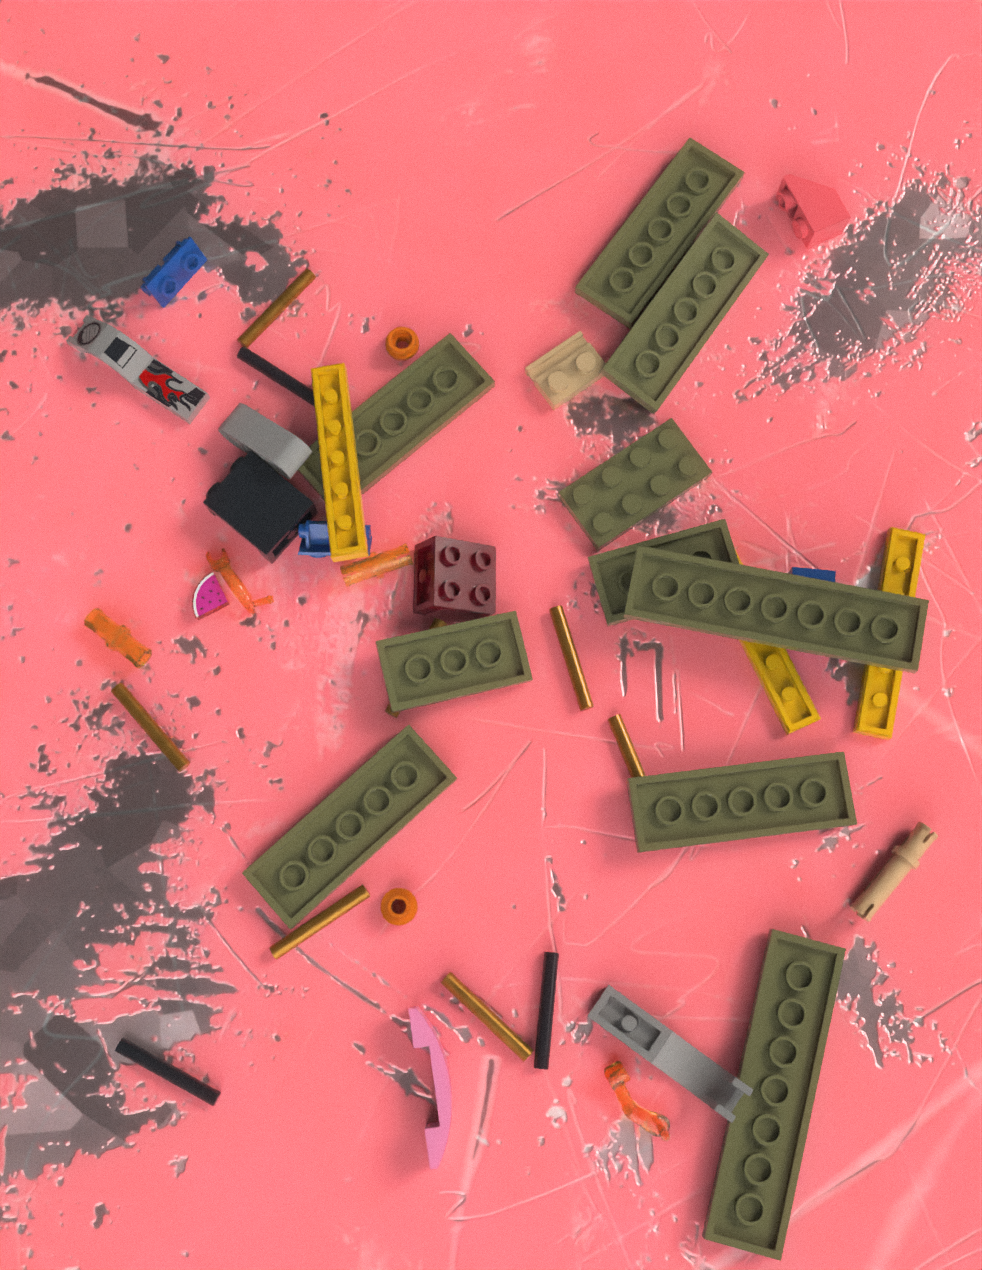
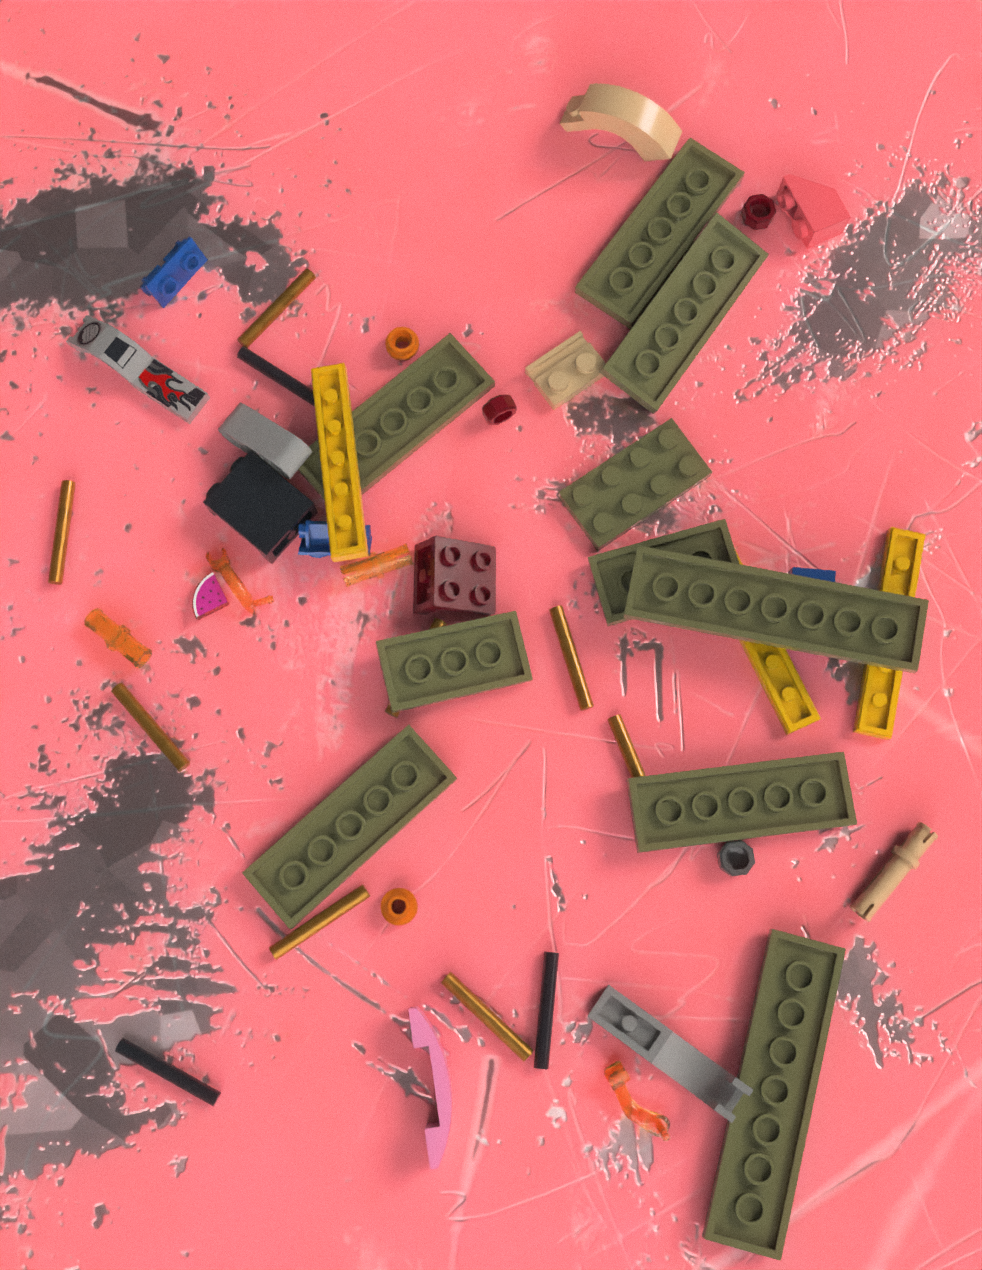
(61, 532): none -> pearl gold bar
(499, 409): none -> dark red tile
(626, 114): none -> tan arch
(736, 858): none -> dark grey tile
(758, 211): none -> dark red tile

